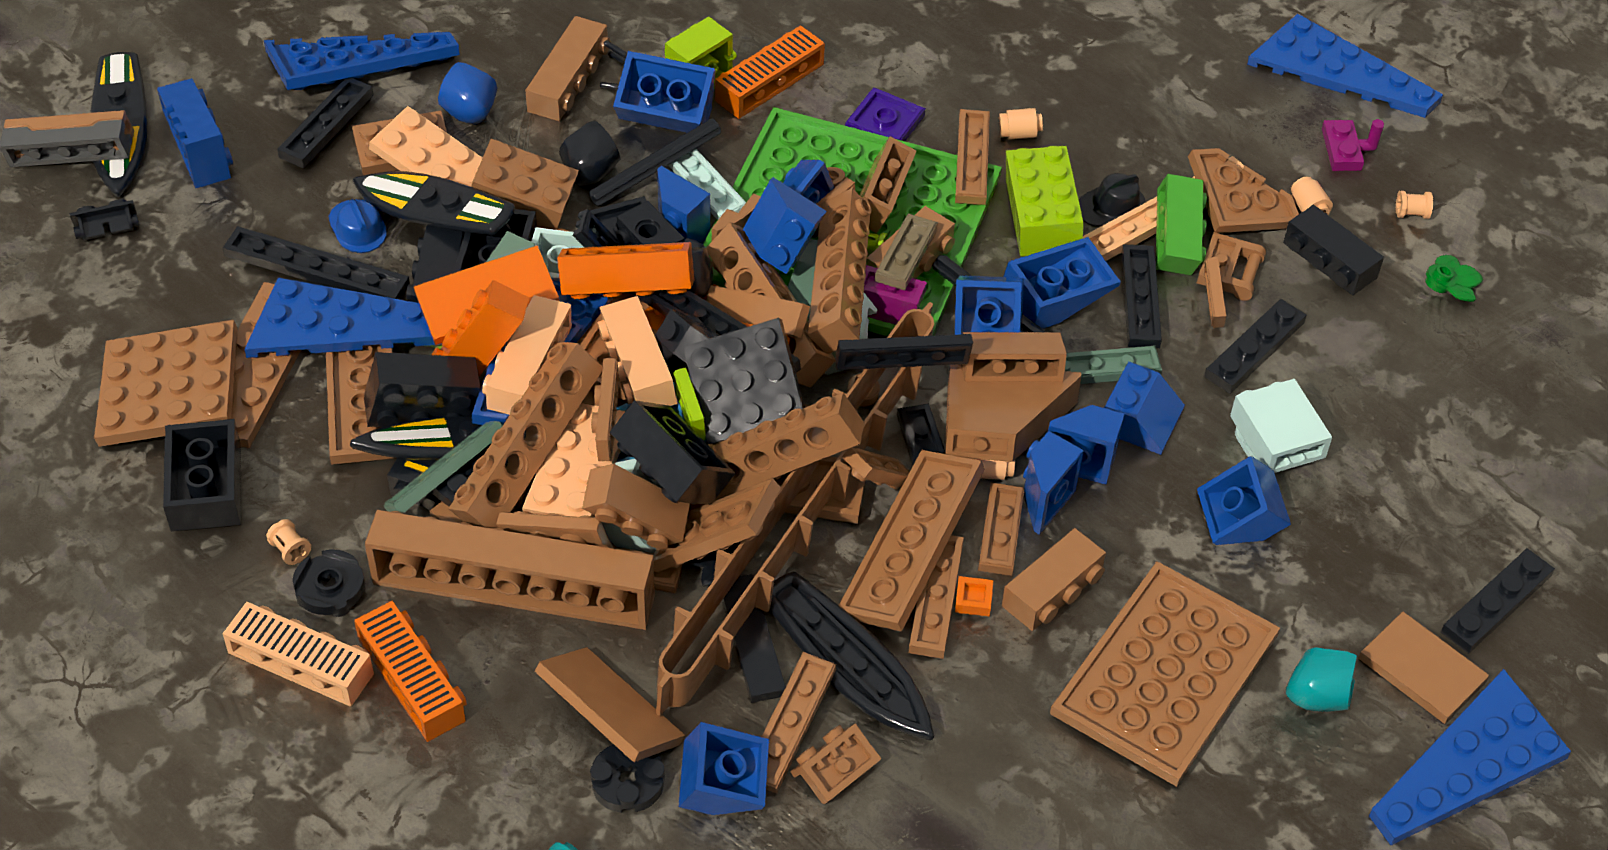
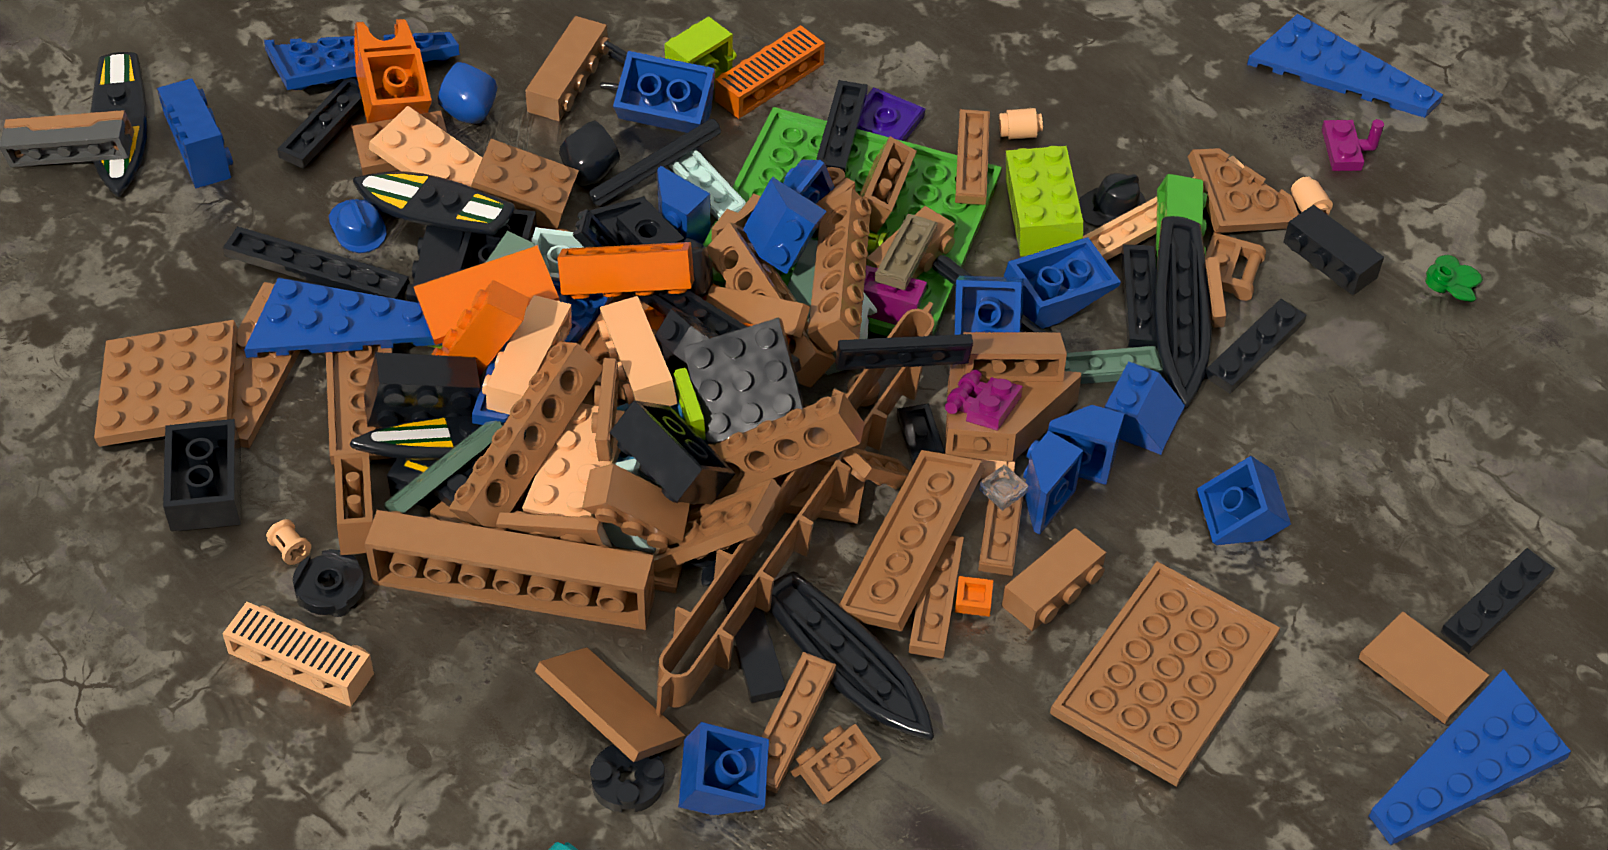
(89, 221): black hinge -> none
(353, 501): none -> medium nougat brick
(390, 73): none -> orange brick
(411, 671): orange brick -> none
(842, 124): none -> black plate
(991, 402): none -> magenta plate
(1003, 487): none -> clear plate
(1182, 306): none -> black piece
(1279, 426): light aqua brick -> none
(1323, 680): teal piece -> none
(1414, 204): light nougat bush -> none

